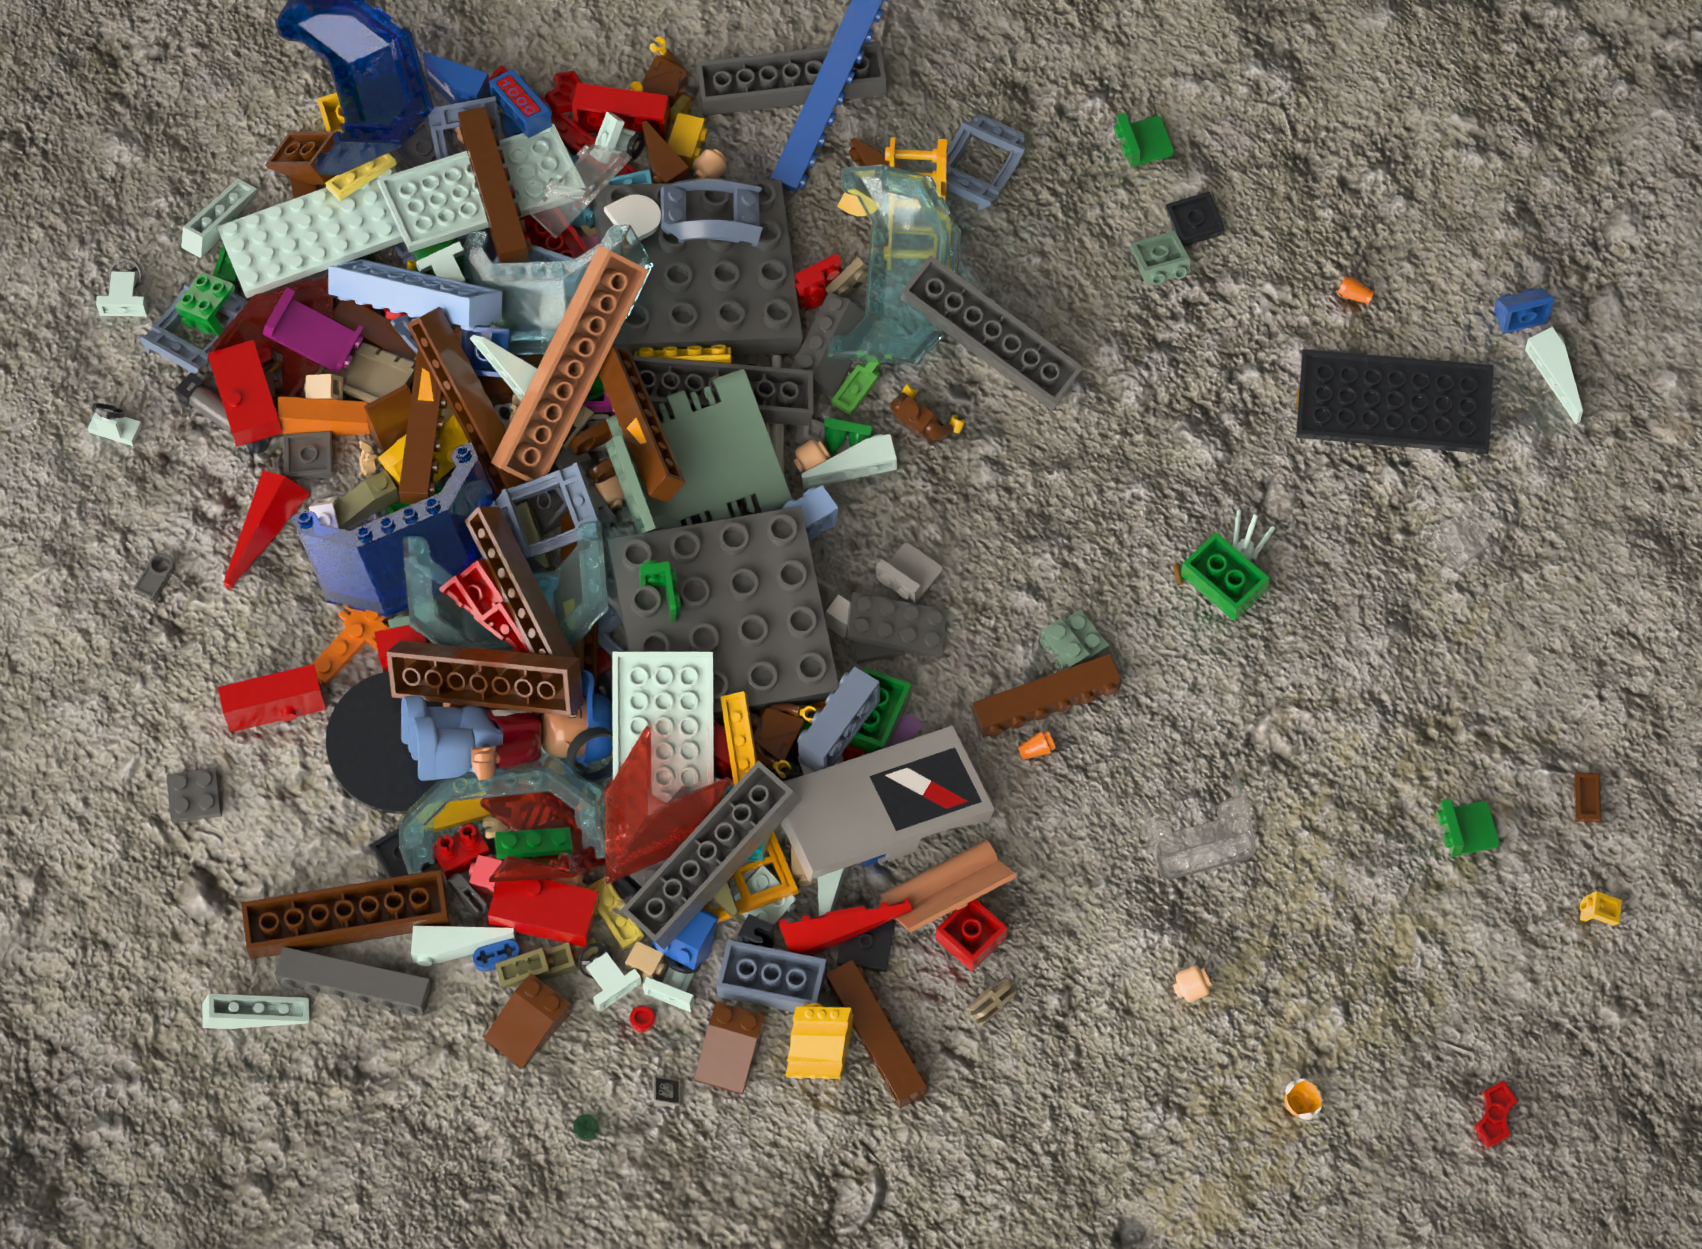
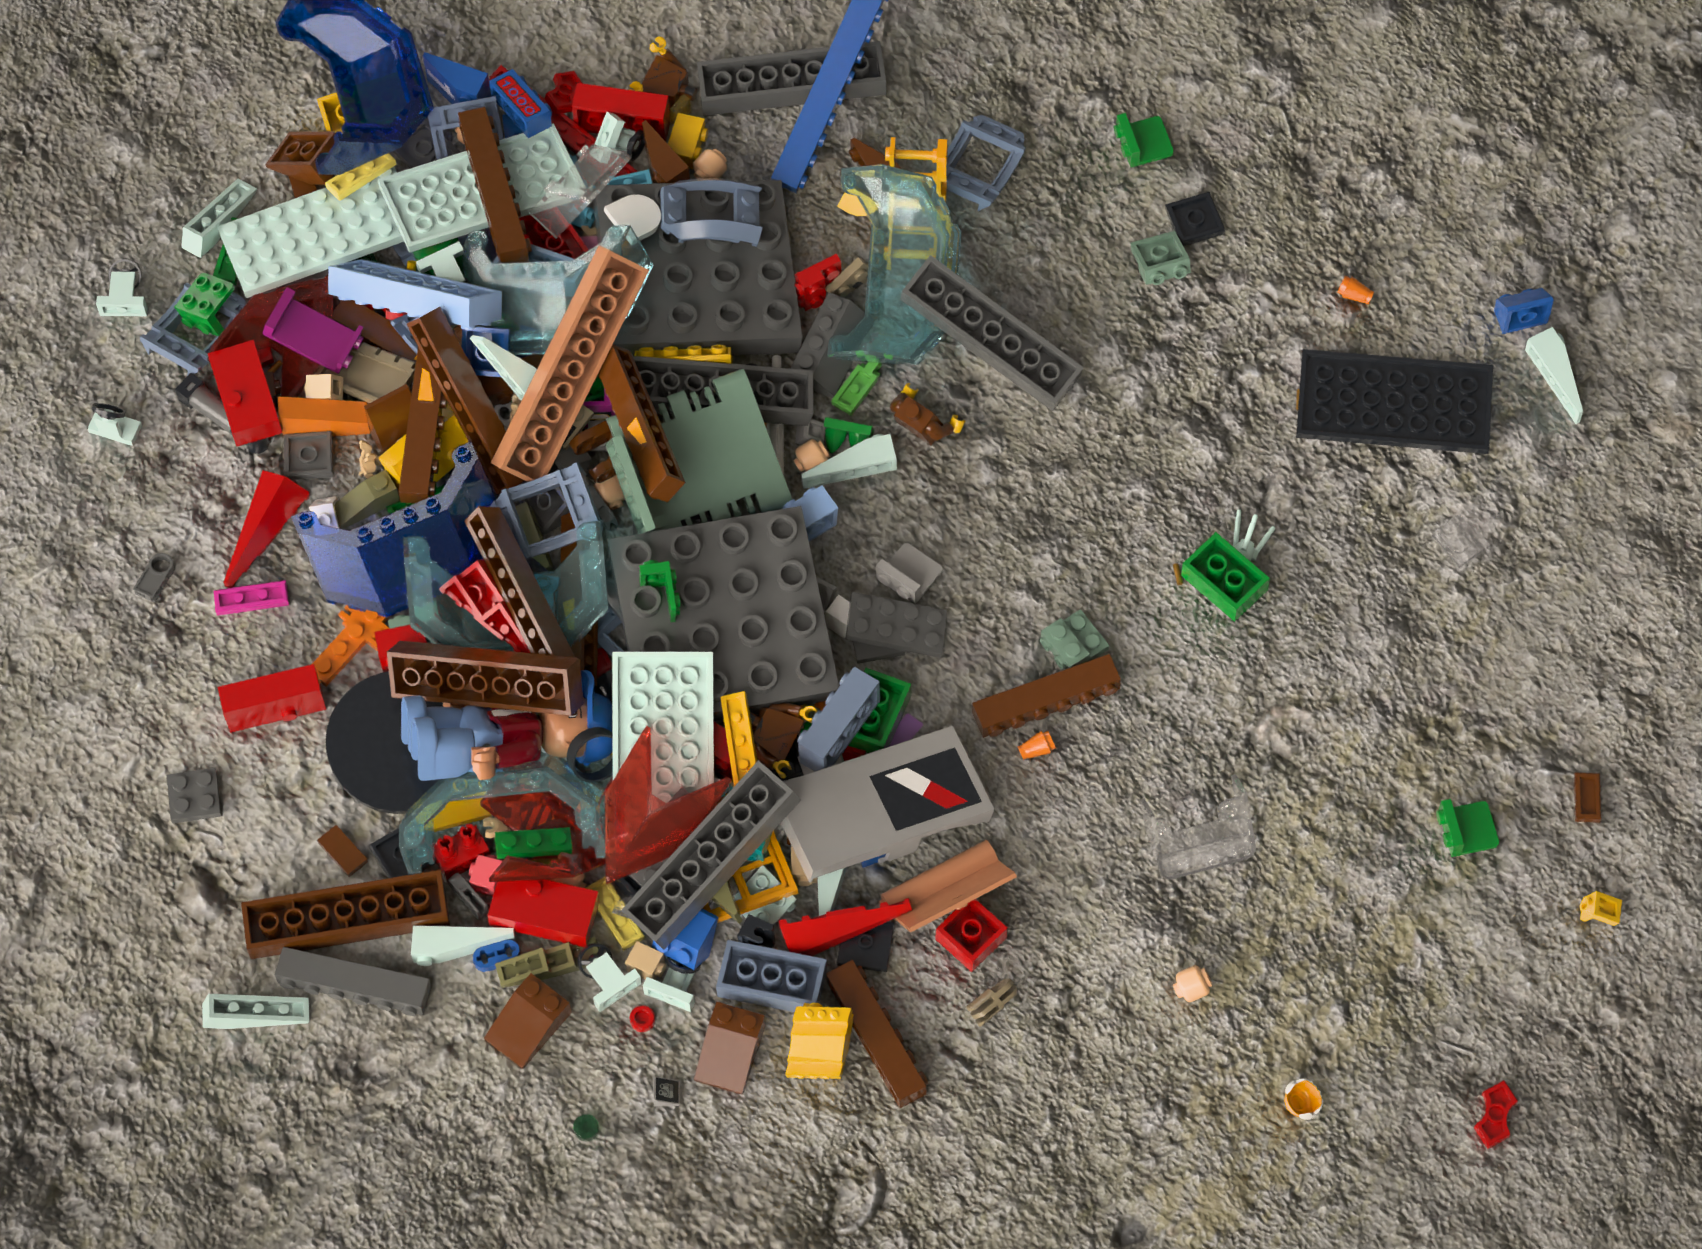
(251, 597): none -> dark pink tile
(342, 851): none -> reddish brown tile

